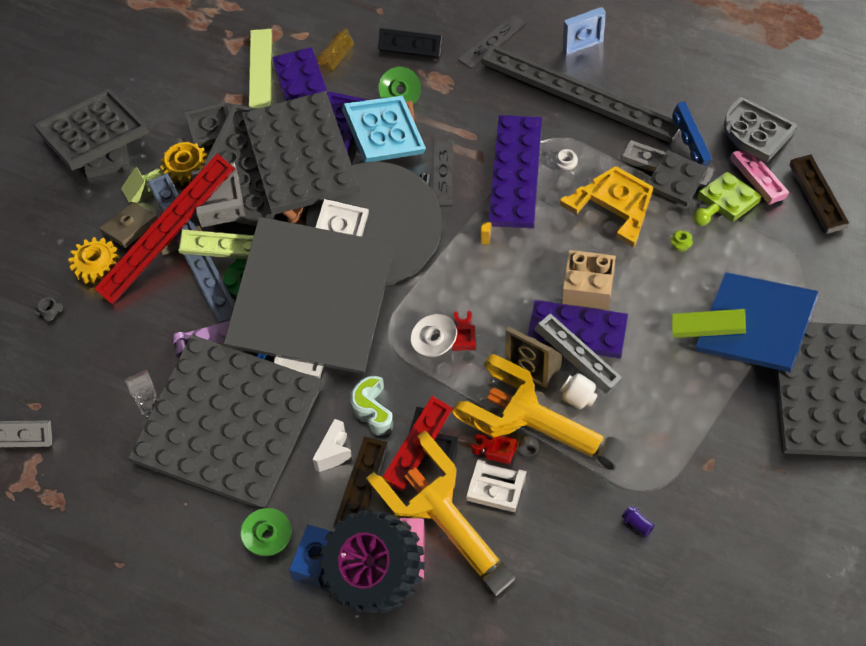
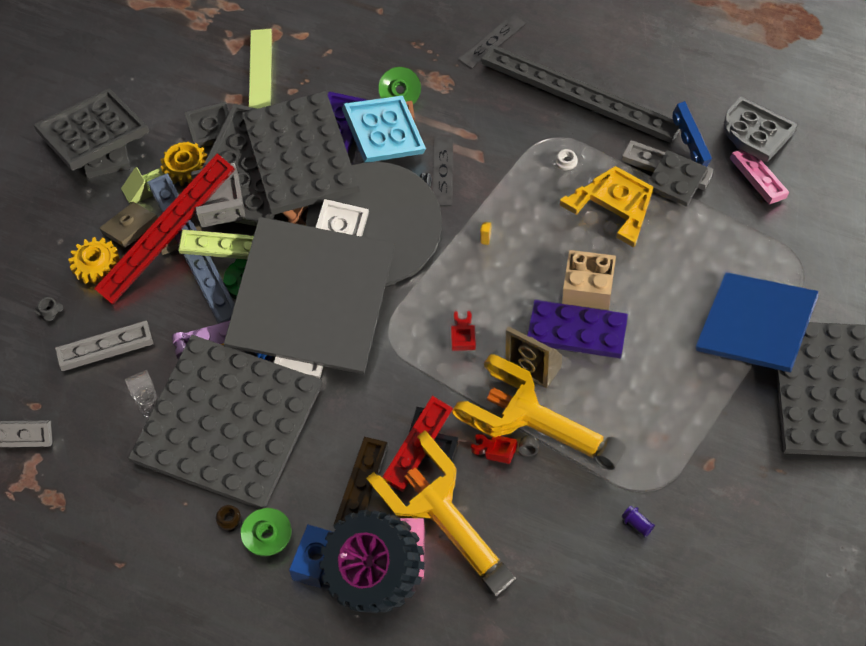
(104, 345): none -> light grey plate
(226, 511): none -> dark brown plate
(299, 74): dark purple plate -> none
(331, 451): white slope -> none
(337, 50): clear yellow hinge -> none
(367, 409): light aqua animal -> none
(410, 42): black plate -> none
(430, 328): white dish -> none
(496, 492): white plate -> none
(515, 172): dark purple plate -> none
(578, 353): dark grey plate -> none
(578, 391): white head -> none
(584, 30): light blue plate -> none
(681, 245): lime plate -> none
(708, 323): lime tile -> none
(726, 196): lime plate -> none
(819, 194): dark brown plate -> none

